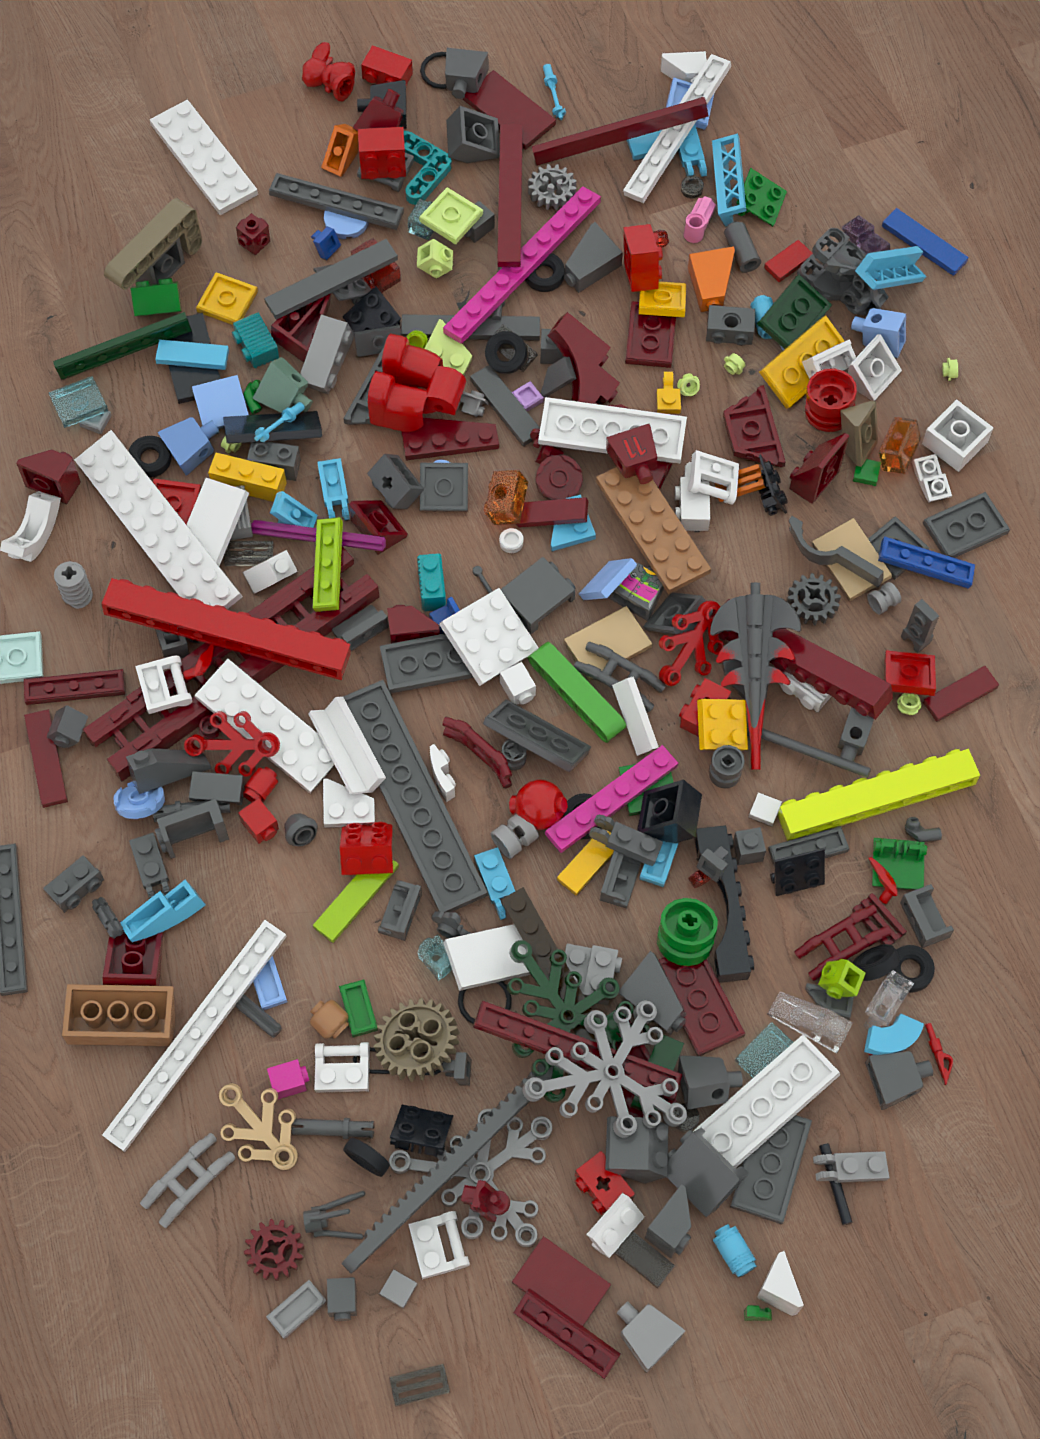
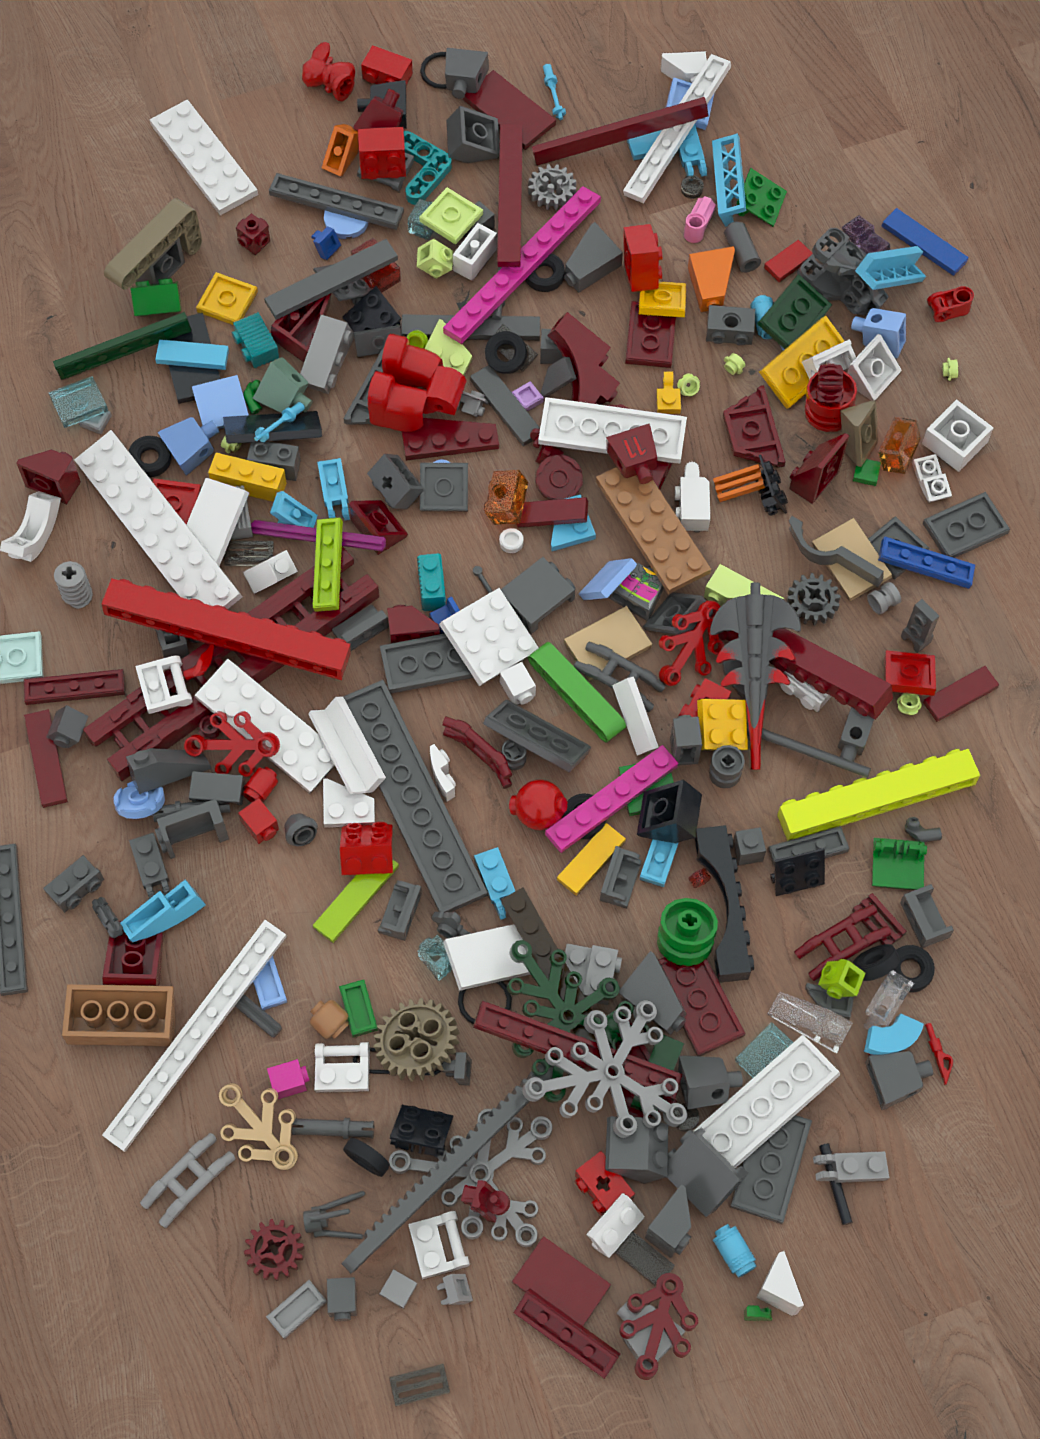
(456, 1289): none -> light grey tile
(474, 251): none -> white brick
(508, 841): light grey wheel -> none
(626, 840): dark grey hinge -> none
(660, 1320): none -> dark red plant
(663, 239): clear red piece -> none
(686, 740): none -> dark grey brick
(713, 863): dark grey tile -> none
(715, 470): white plate -> none
(728, 584): none -> yellowish green slope
(765, 809): white tile -> none
(830, 383): none -> dark red gear
(886, 880): red bar -> none
(949, 305): none -> red piece

